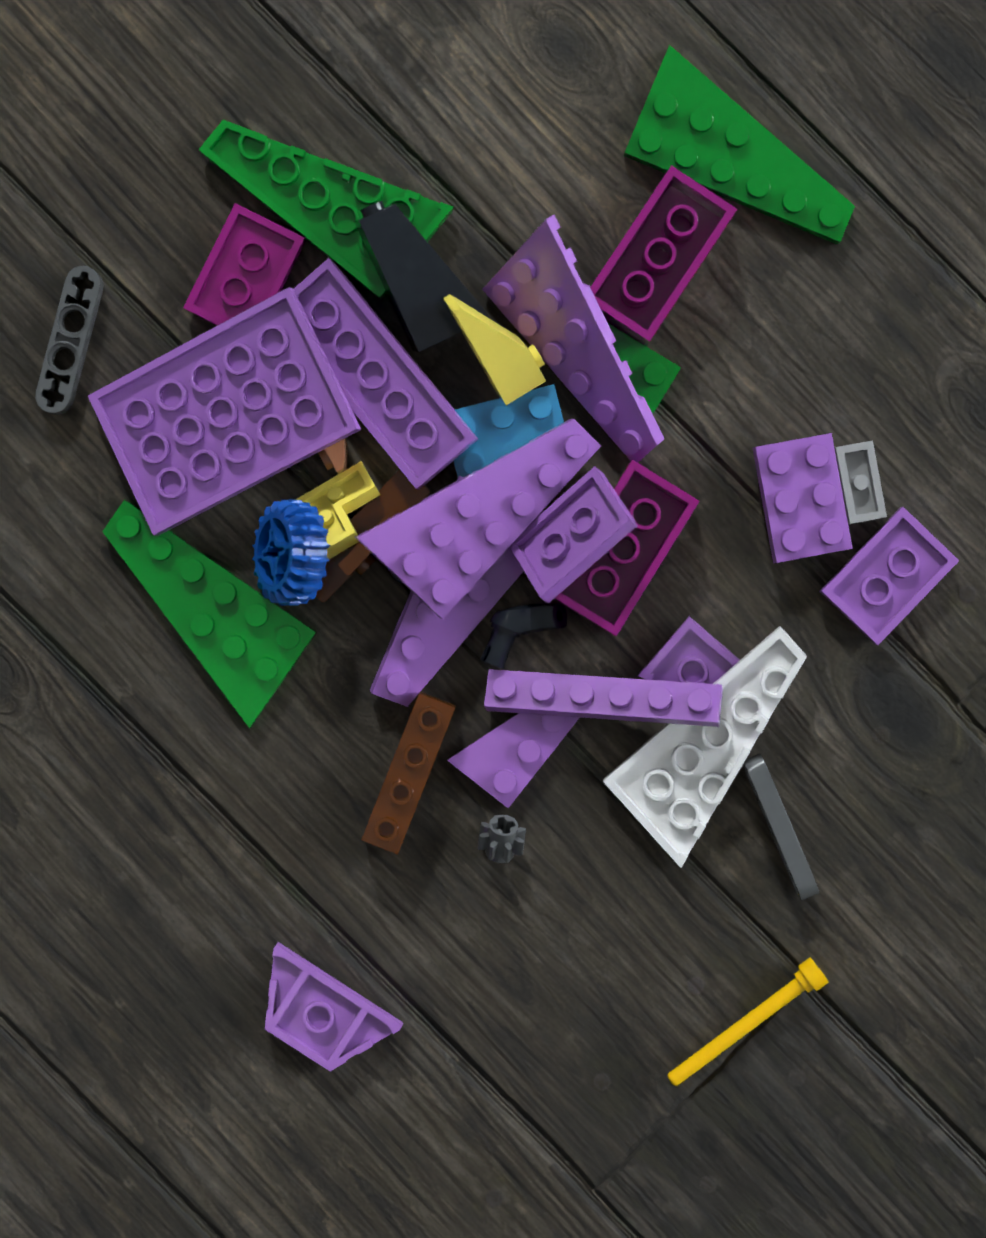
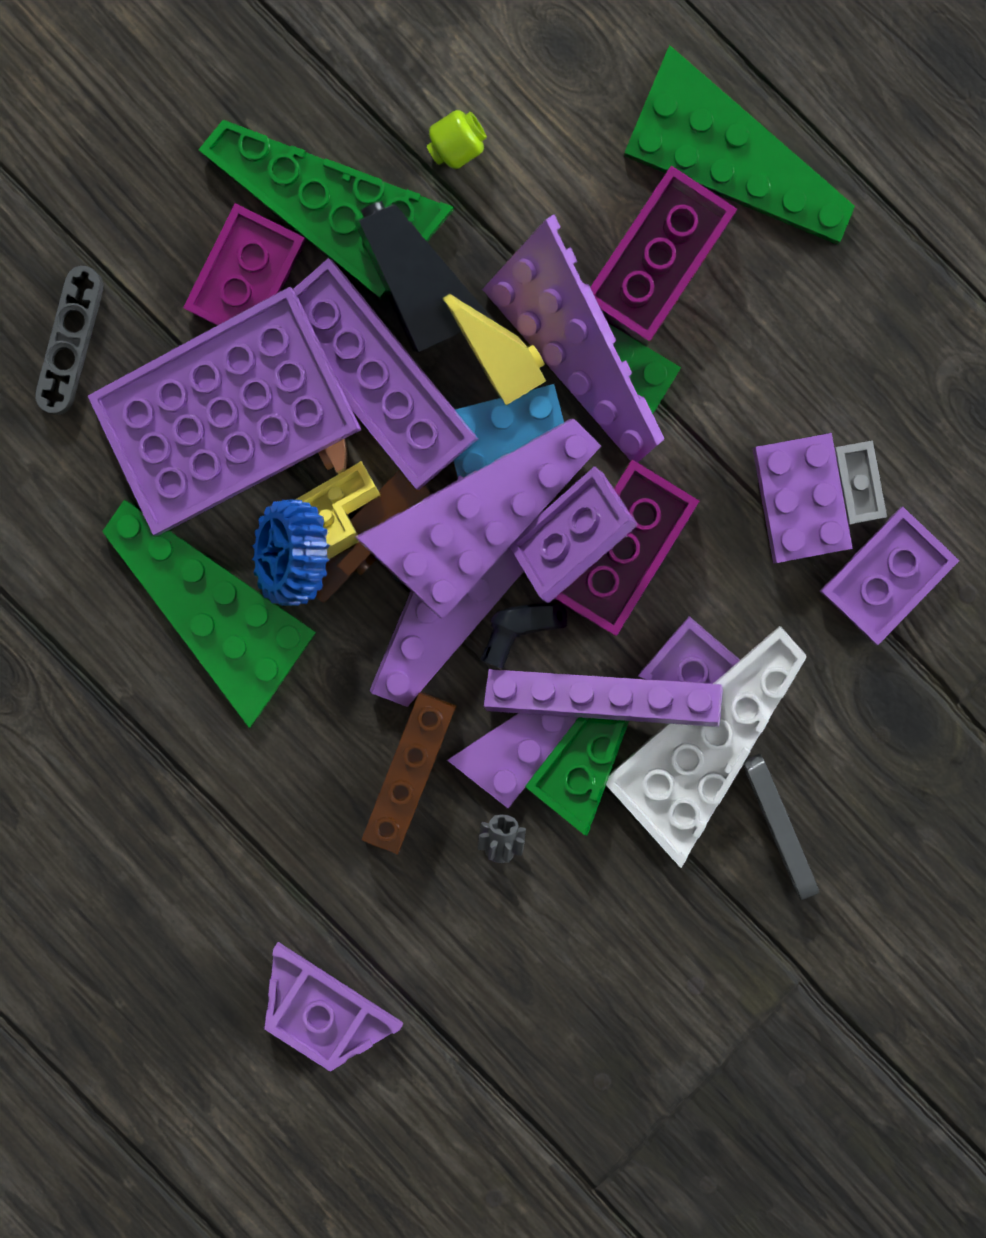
(456, 139): none -> lime head
(578, 770): none -> green wing
(807, 978): yellow piece -> none

